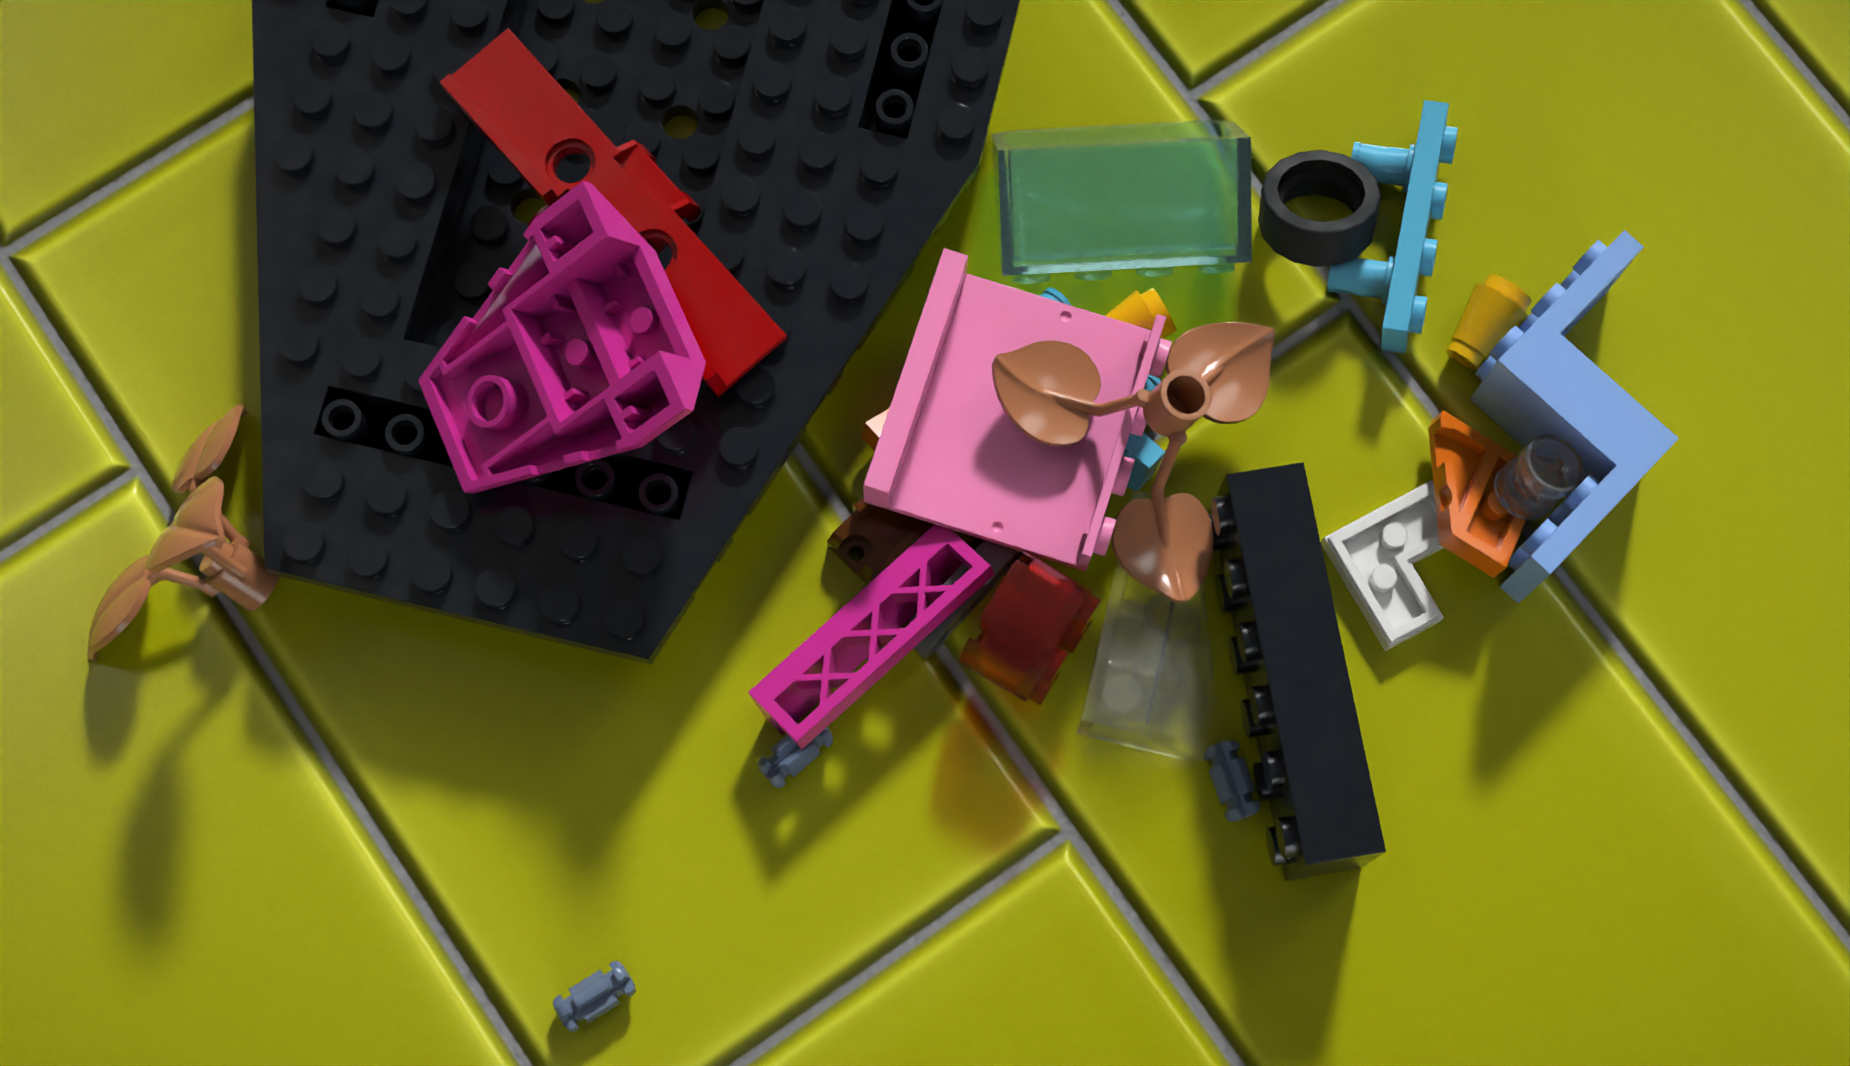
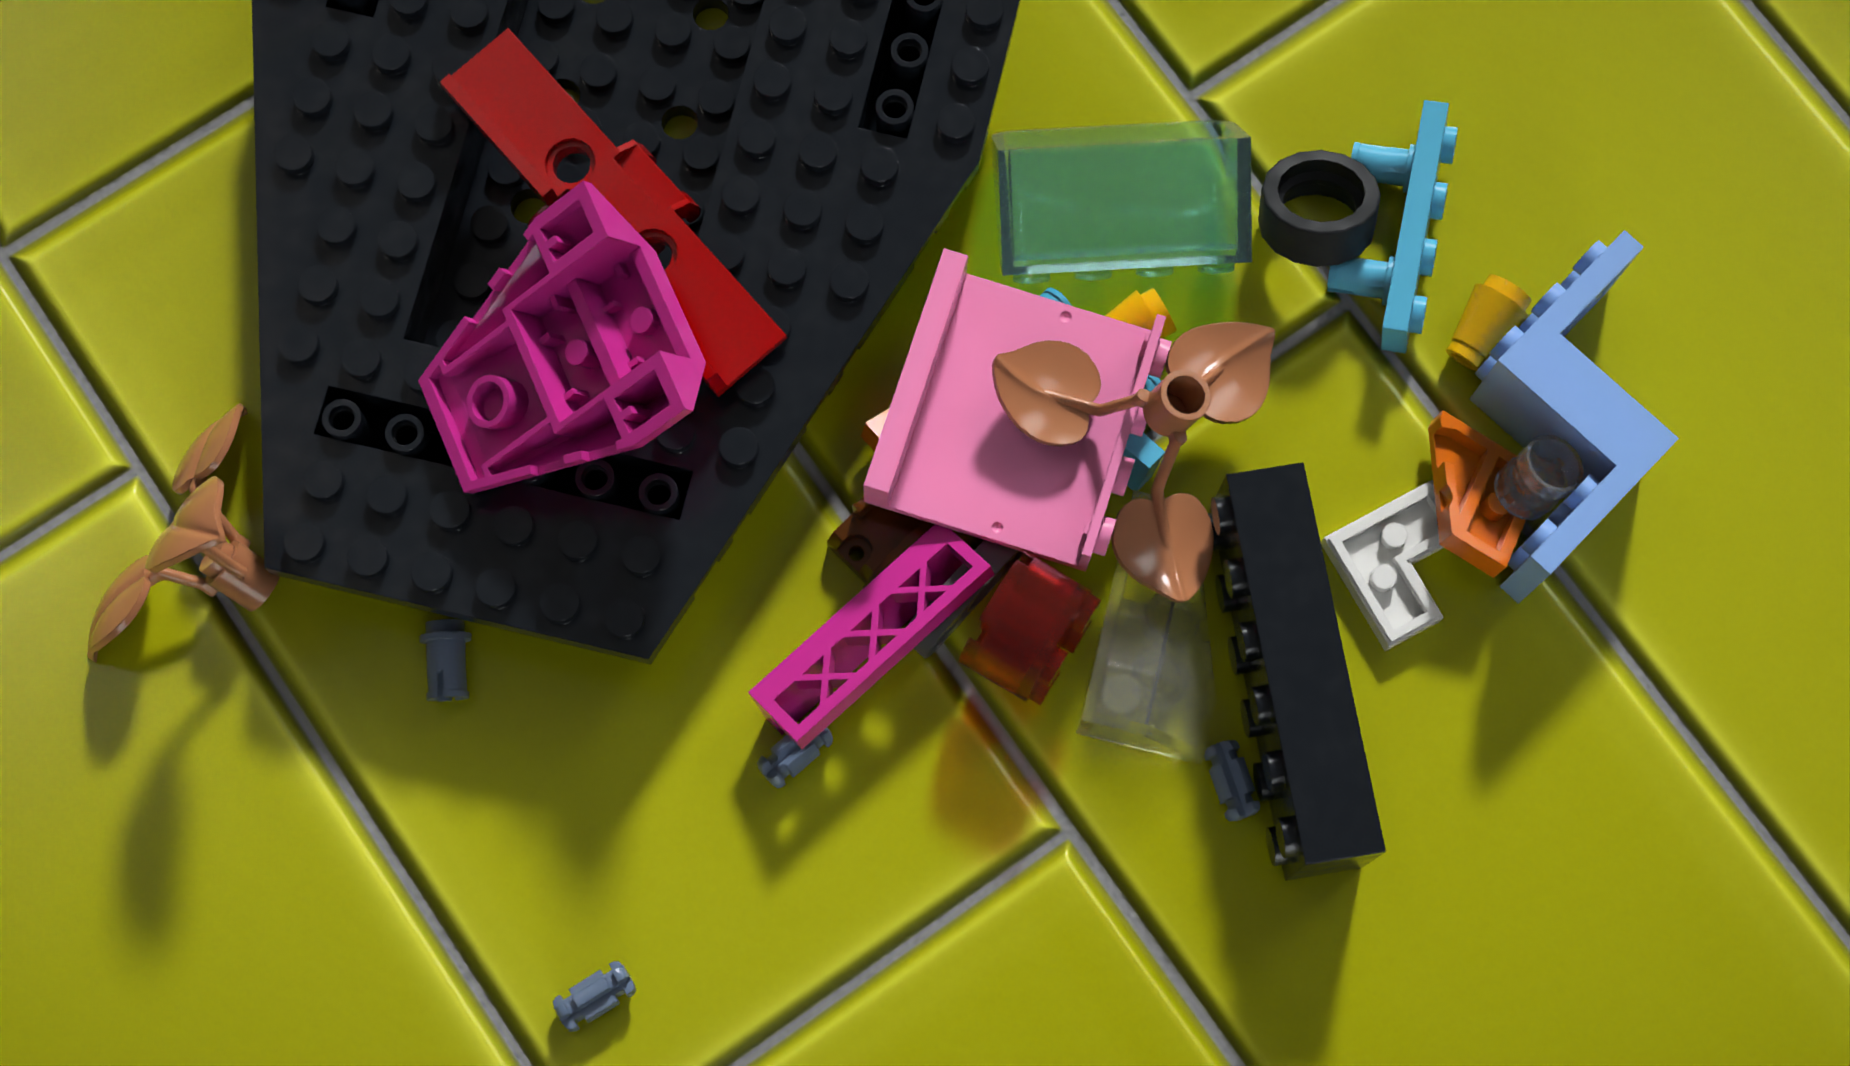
(446, 659): none -> sand blue pin

